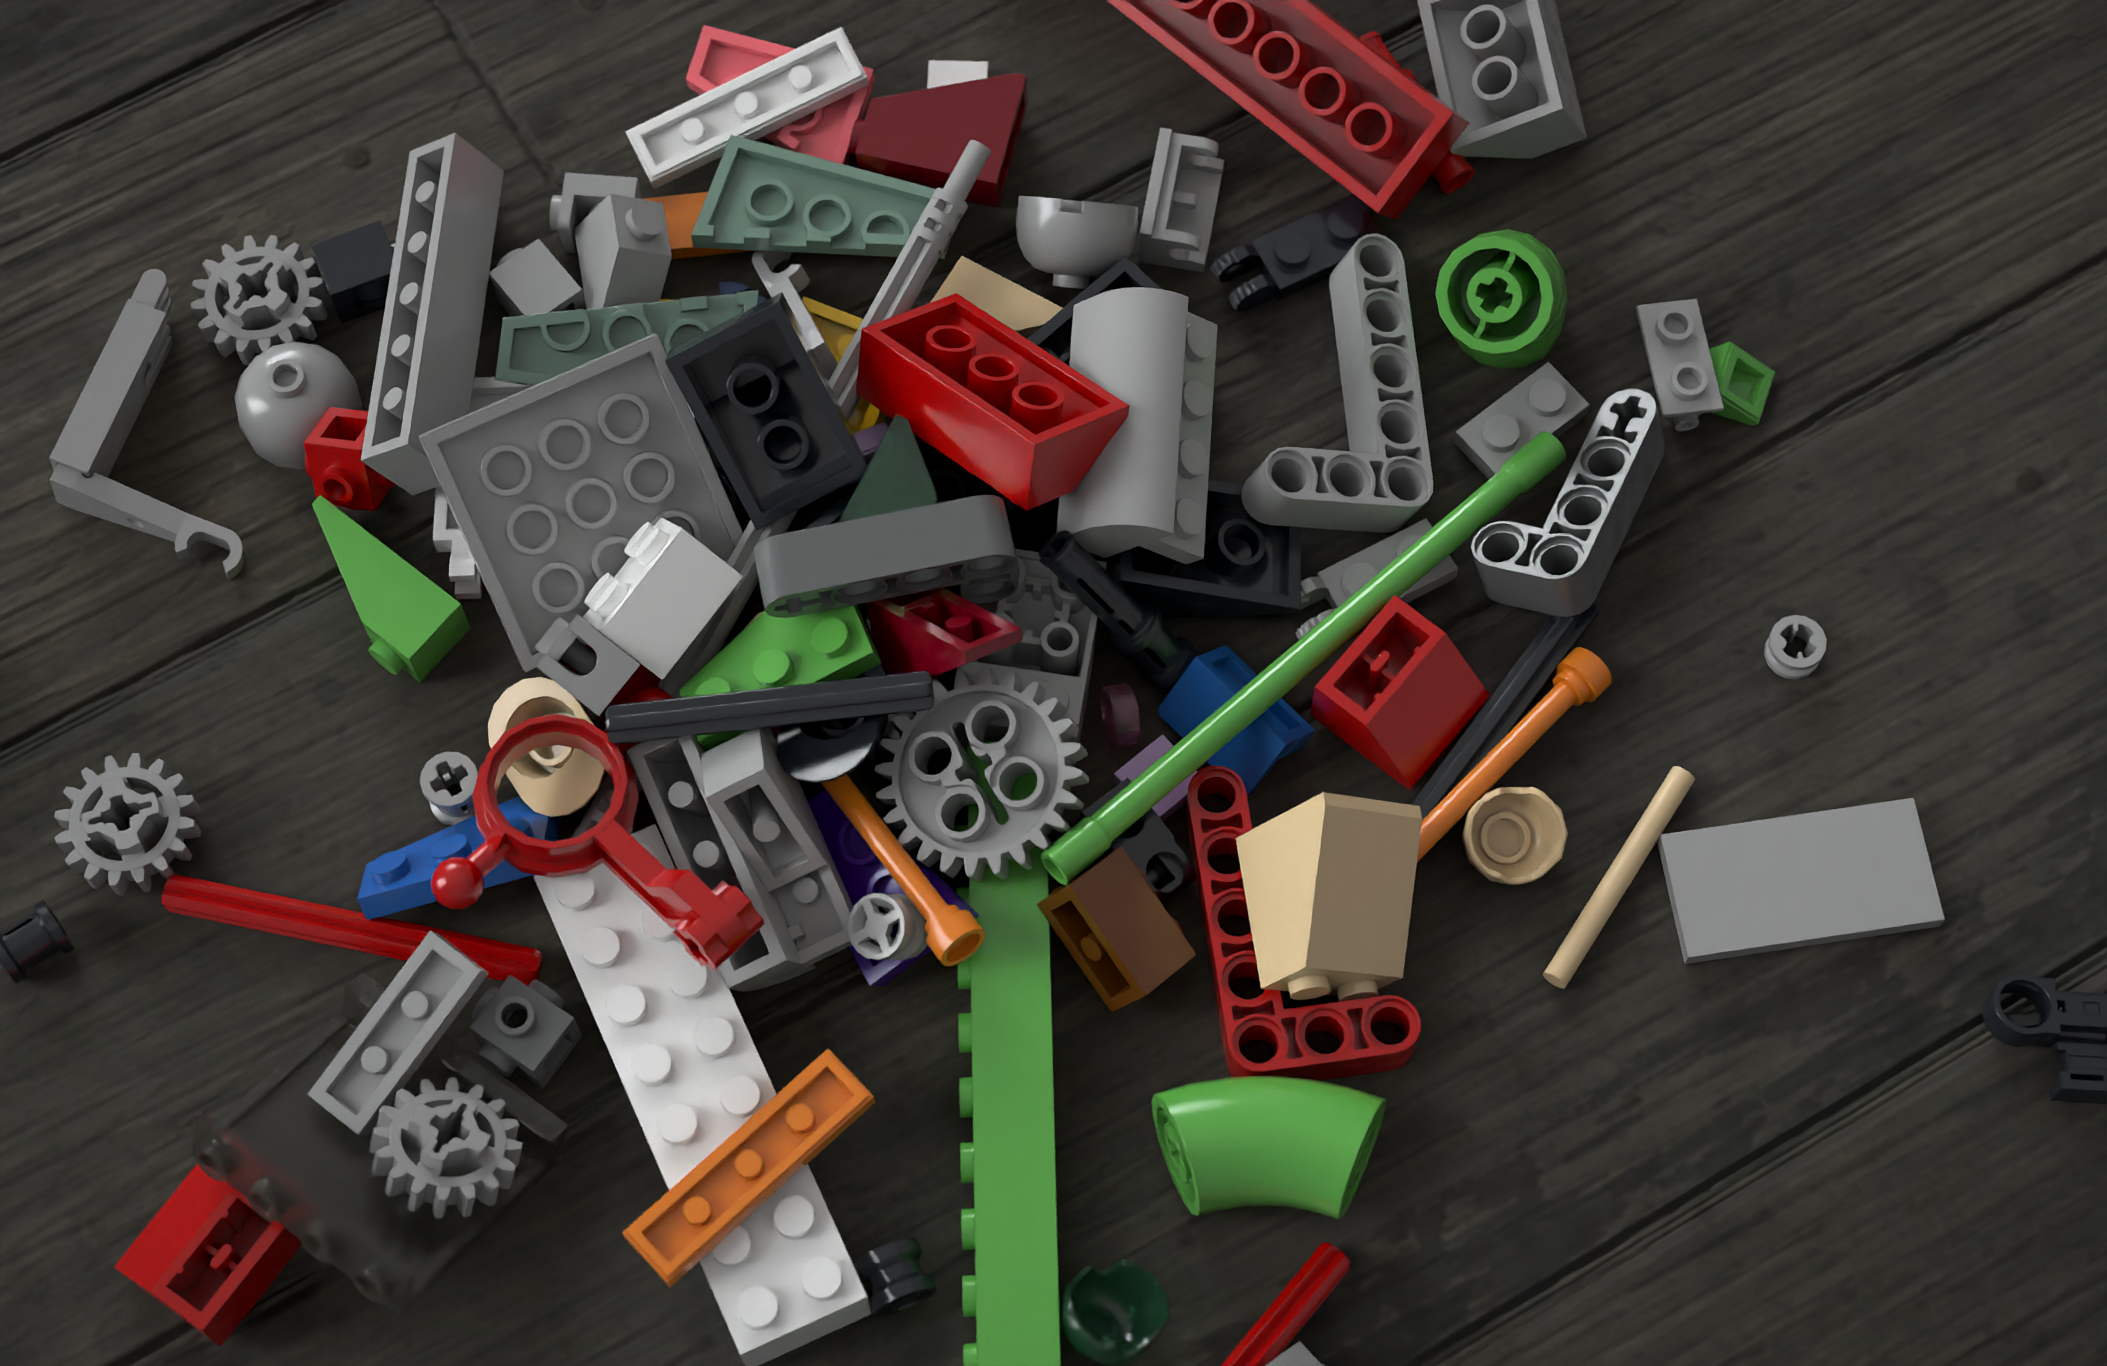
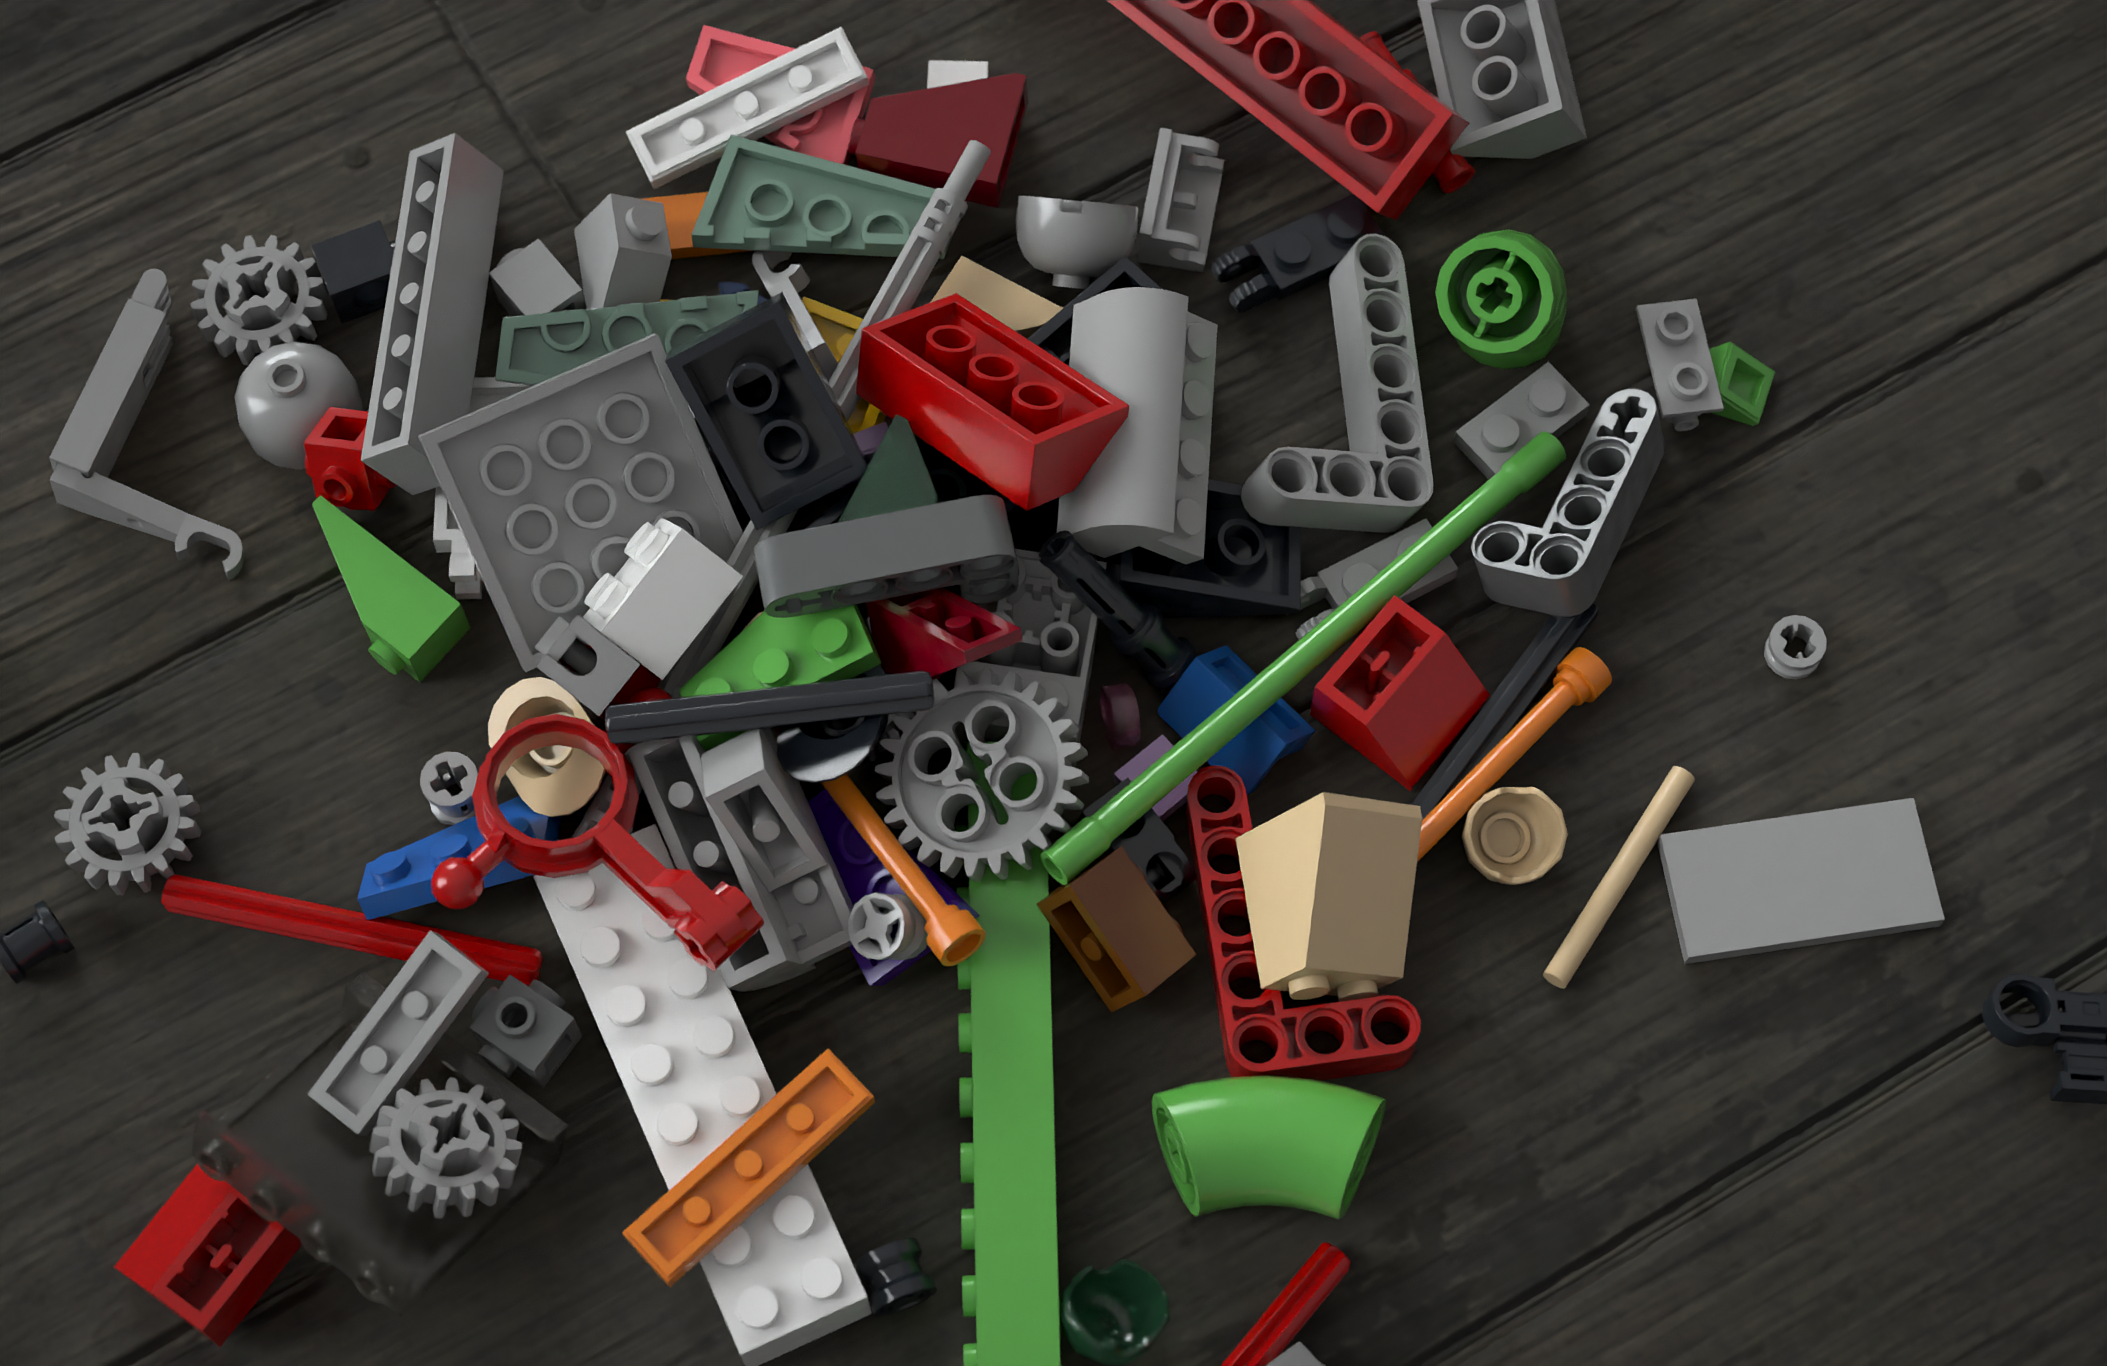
(580, 197): light grey bracket -> none

